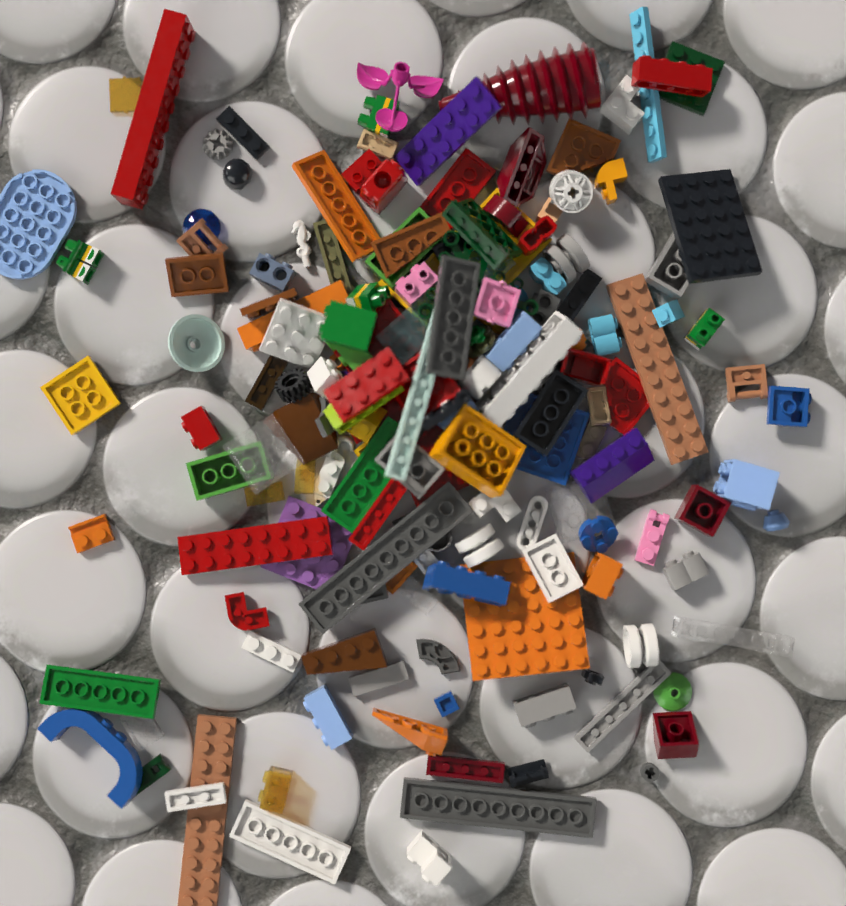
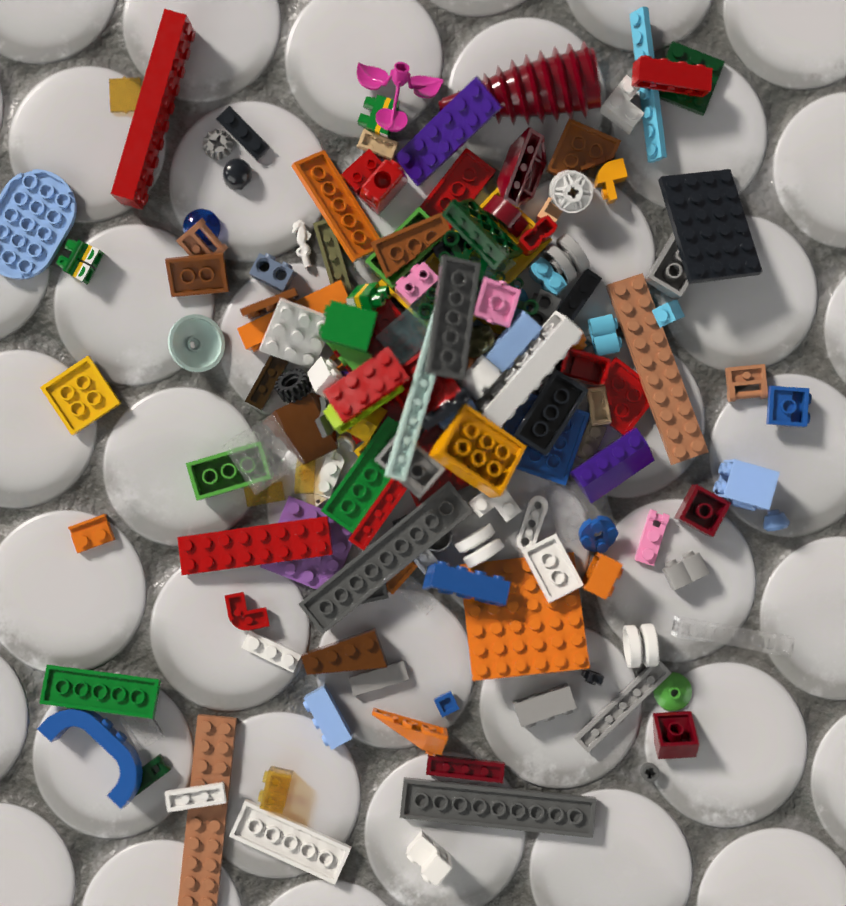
(201, 428): red brick -> none
(438, 654): dark grey tile -> none
(477, 335): green plate -> none
(527, 773): black hinge -> none
(704, 328): green hips -> none

